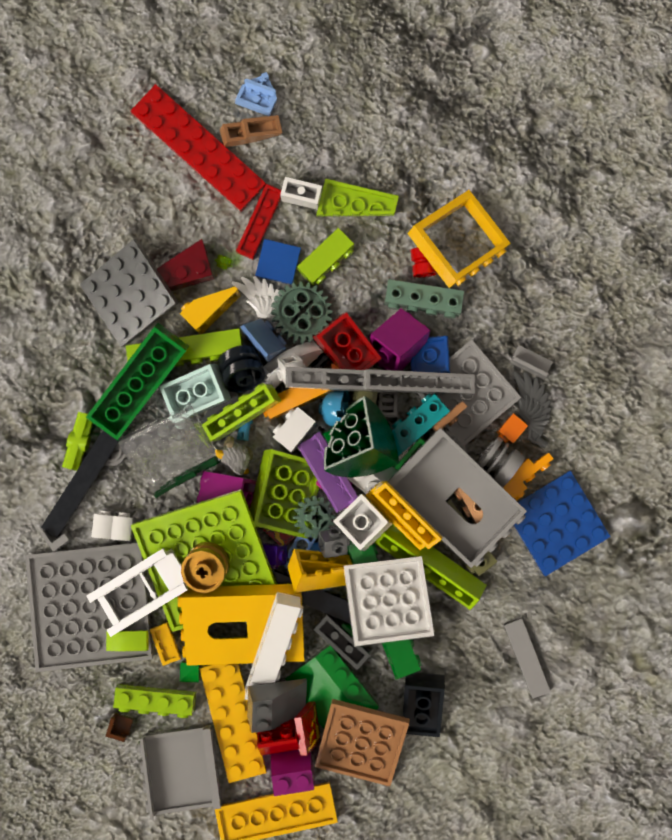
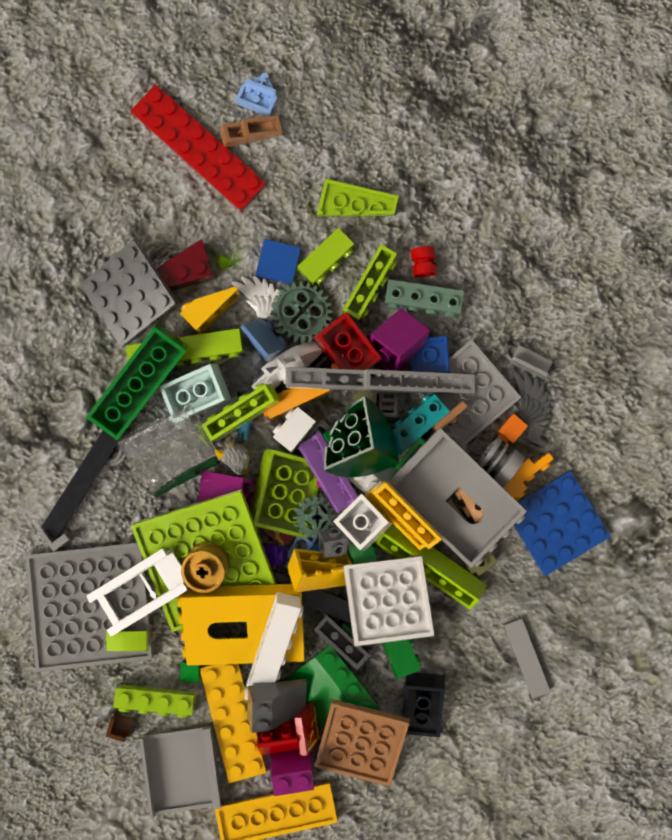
(78, 442): lime piece -> none
(112, 526): white brick -> none
(165, 644): yellow plate -> none
(241, 368): black wheel -> none
(259, 222): red tile -> none
(301, 193): white brick -> none
(334, 406): dark azure cylinder -> none
(371, 280): none -> lime brick
(436, 258): yellow window -> none

